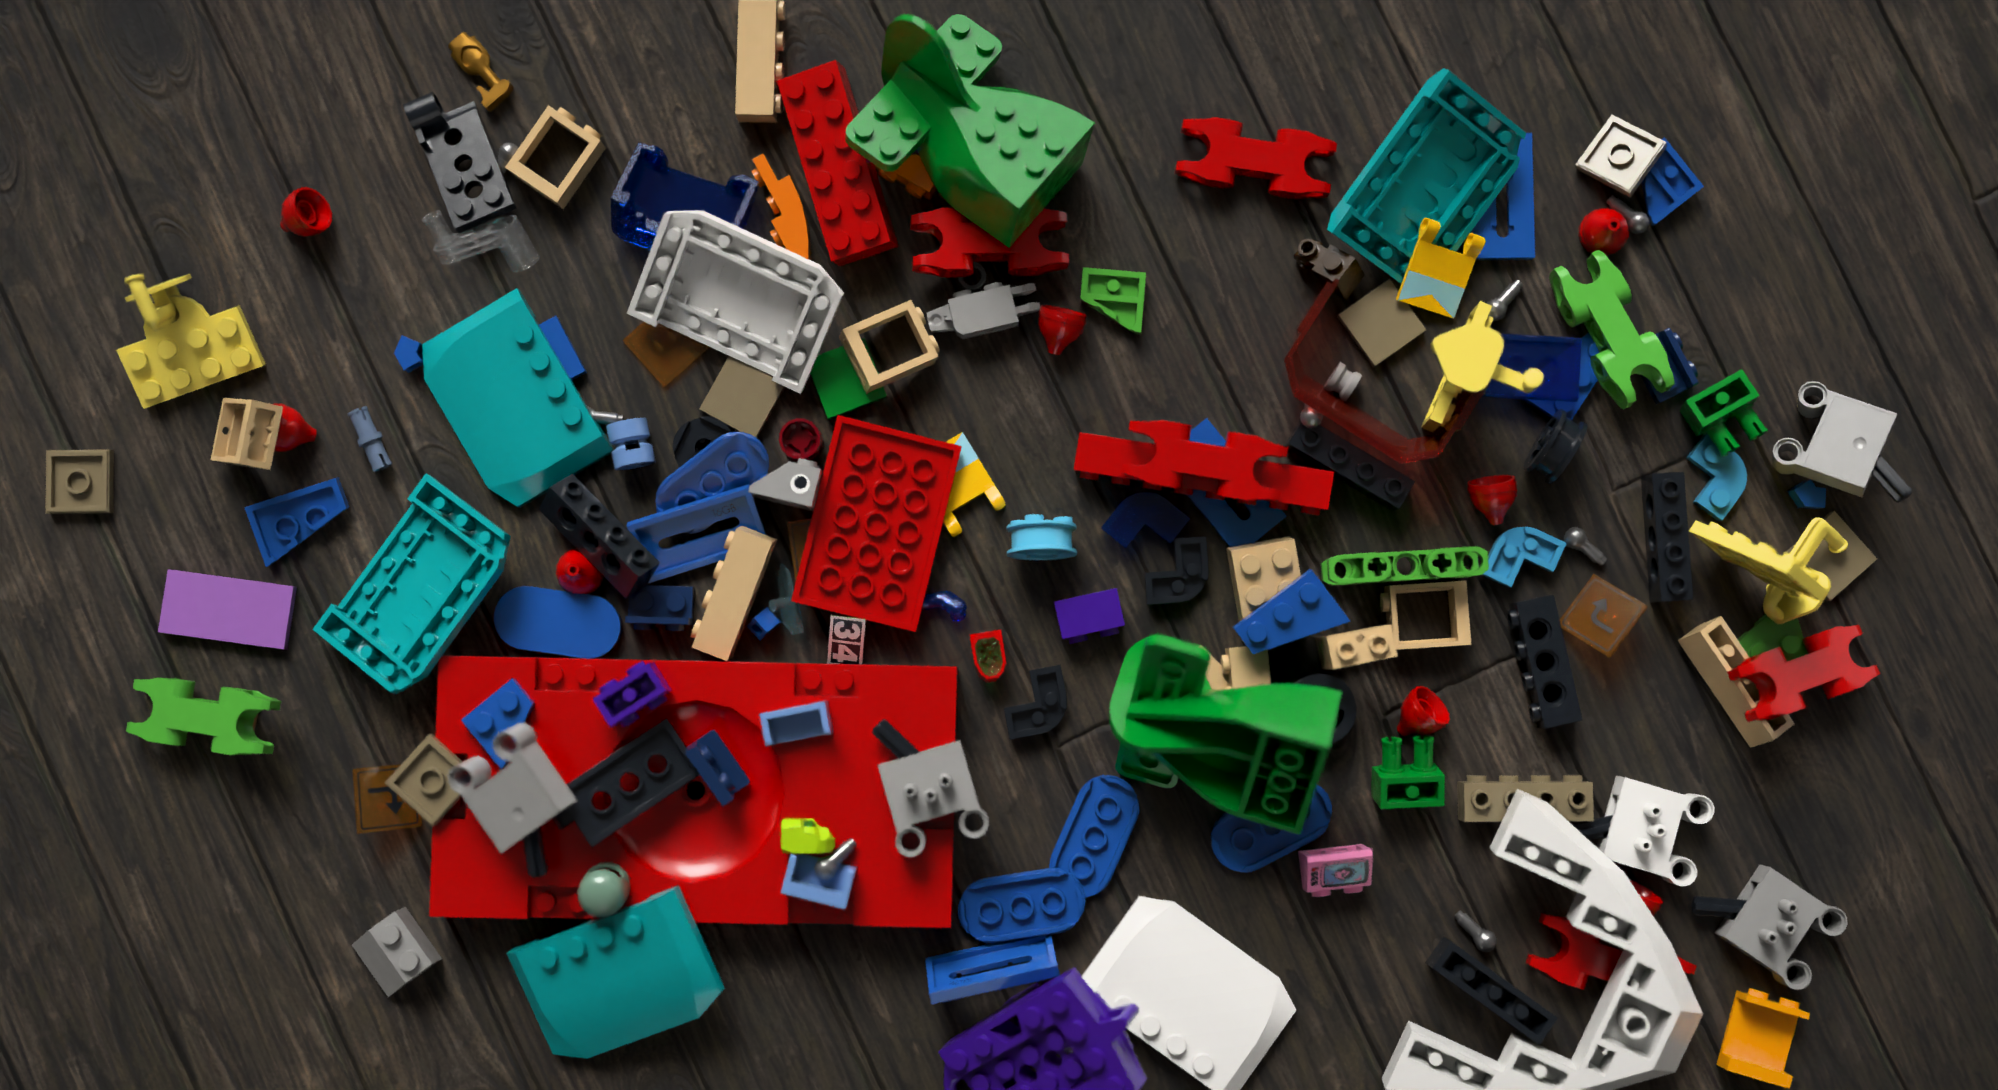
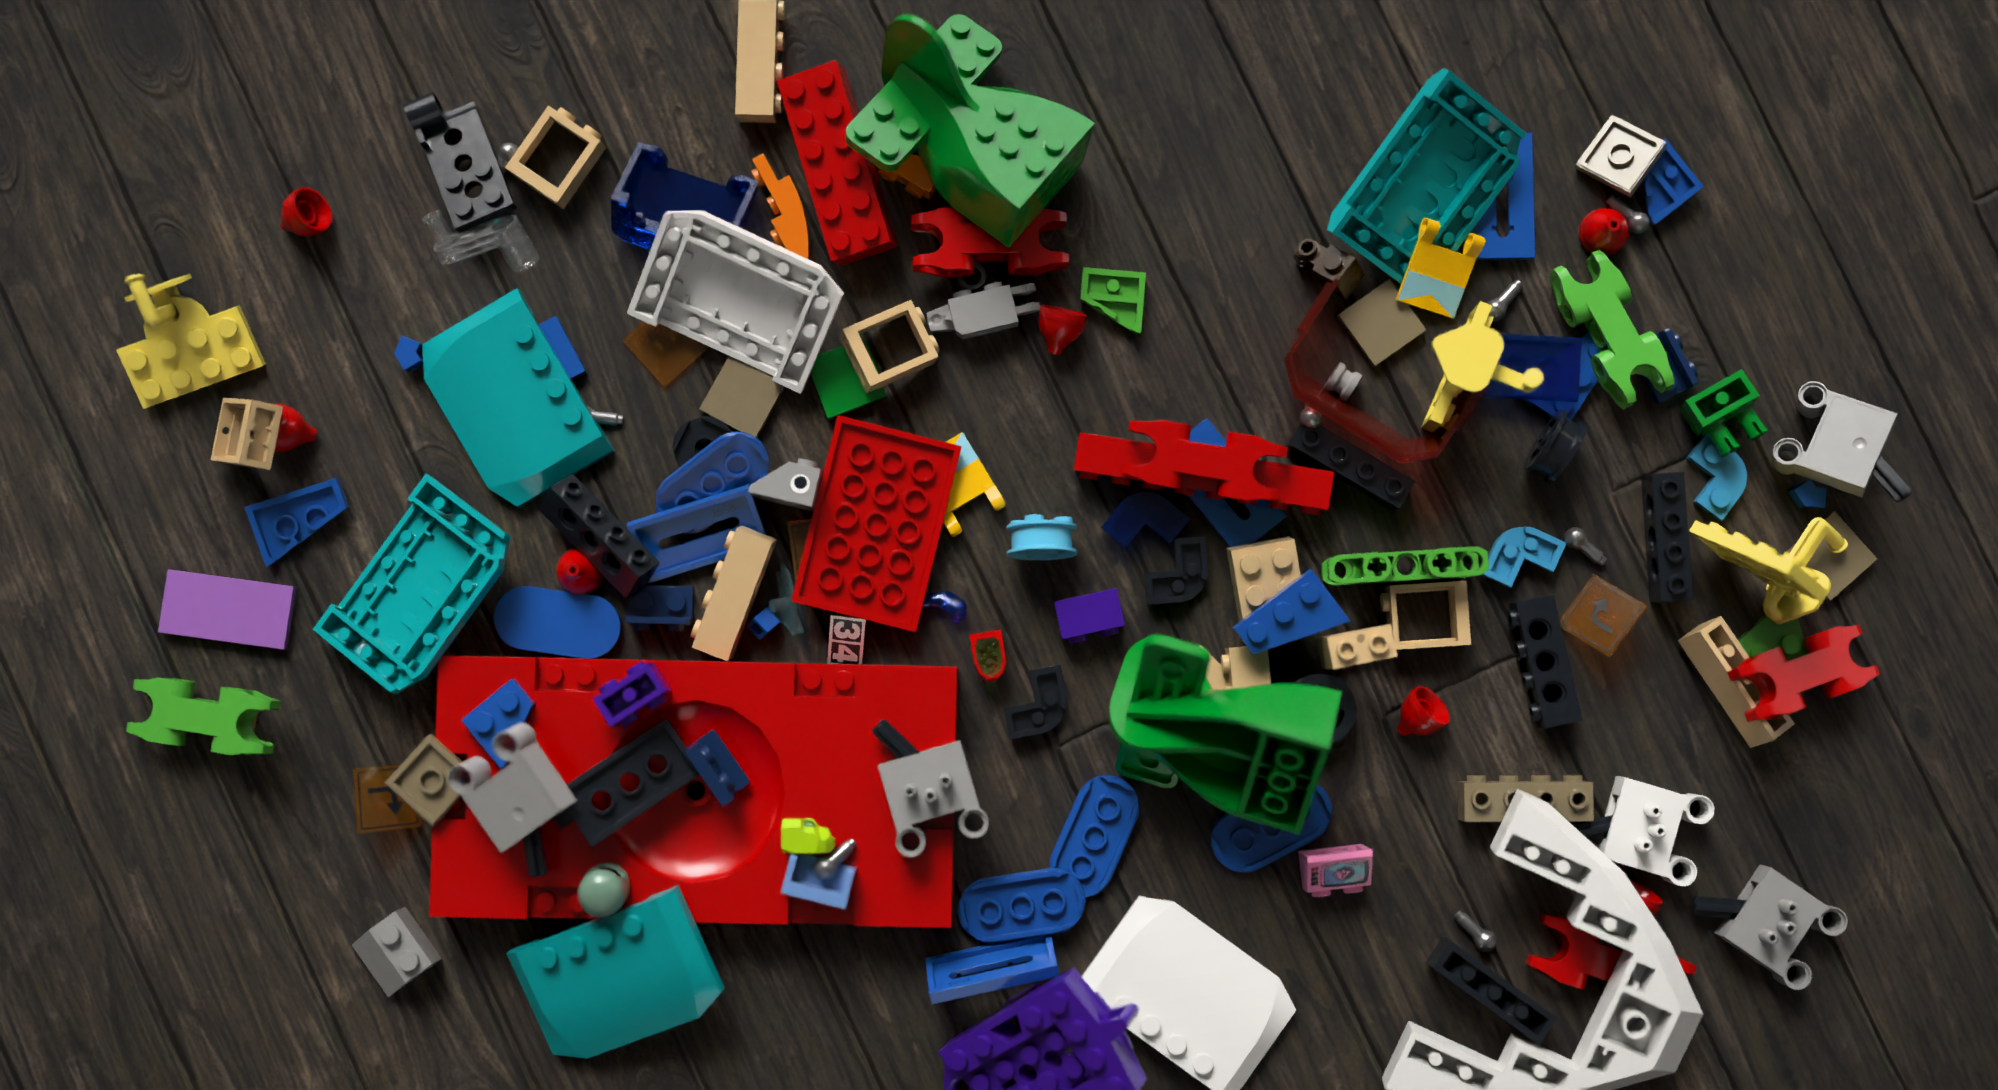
(79, 481): dark tan tile -> none
(370, 439): sand blue pin -> none
(476, 61): pearl gold piece -> none
(627, 433): medium blue wheel -> none
(796, 723): medium blue panel -> none
(801, 440): dark red wheel -> none
(1235, 155): red piece -> none
(1407, 784): green brick -> none
(1493, 496): red helmet -> none
(1760, 1036): light orange panel -> none

